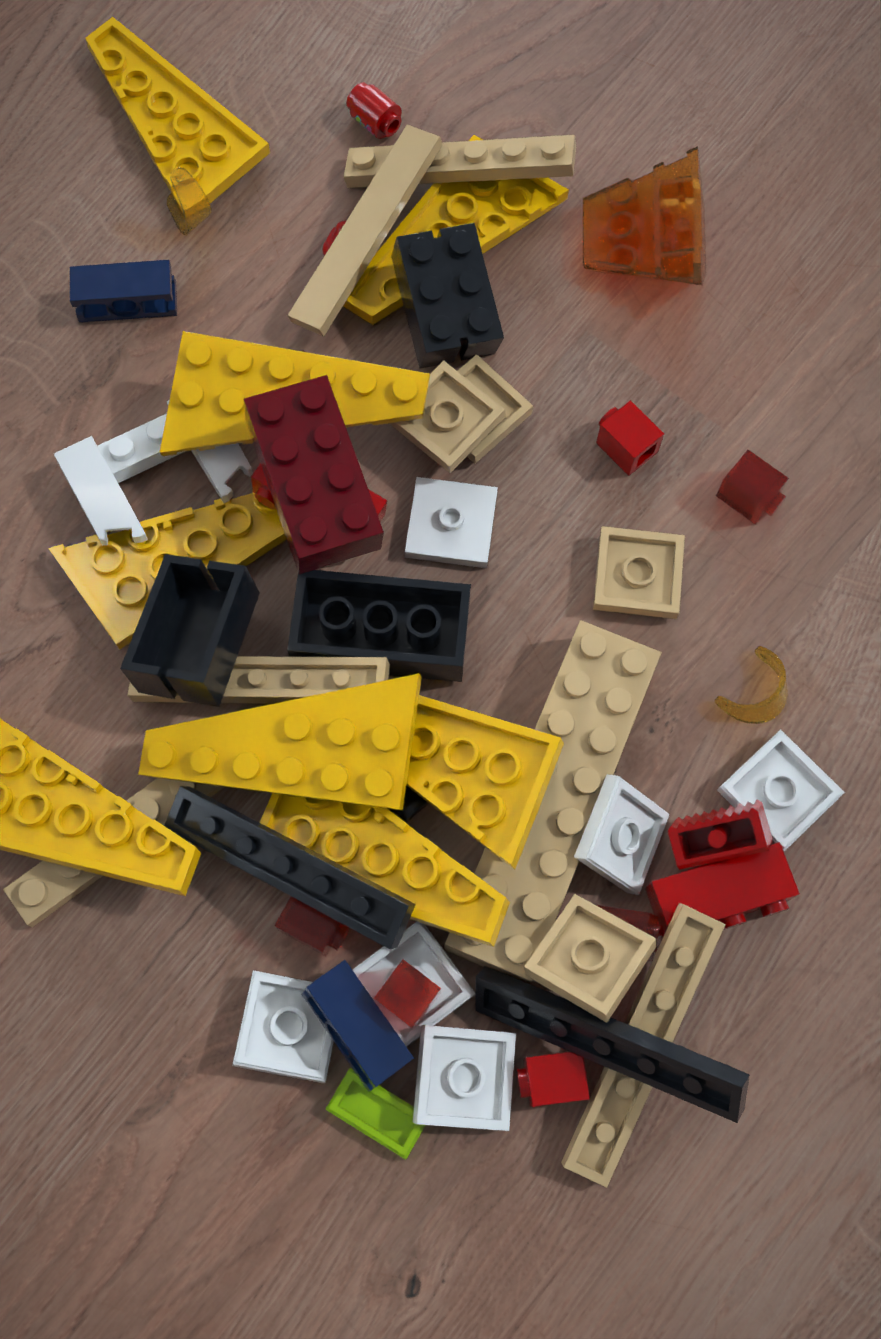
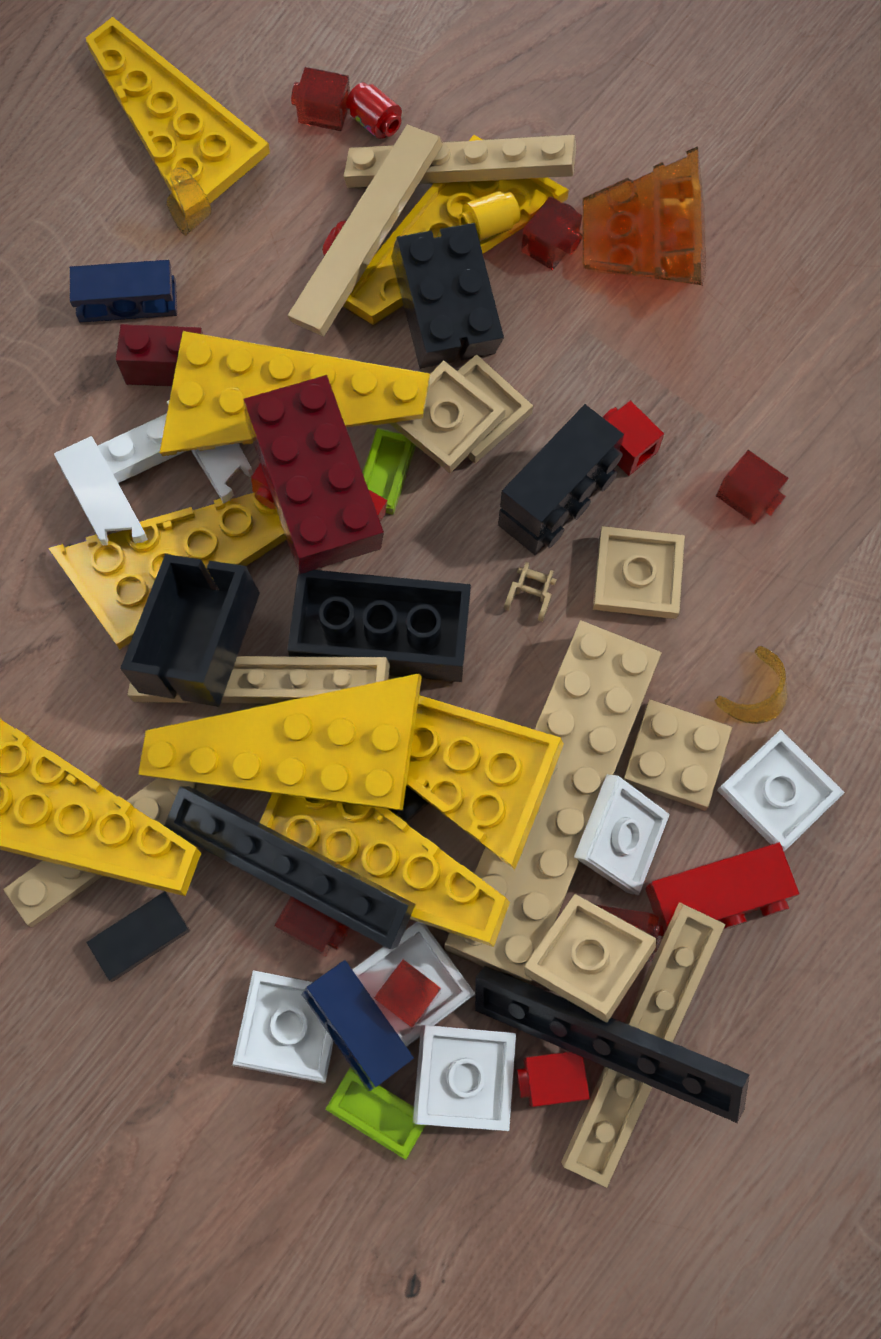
(138, 936): none -> black tile
(149, 353): none -> dark red brick
(321, 98): none -> clear red brick
(388, 465): none -> lime tile
(451, 522): white plate -> none
(491, 214): none -> yellow brick
(516, 588): none -> tan piece
(552, 233): none -> clear red brick
(560, 480): none -> black piece
(677, 755): none -> tan plate
(720, 835): red brick -> none

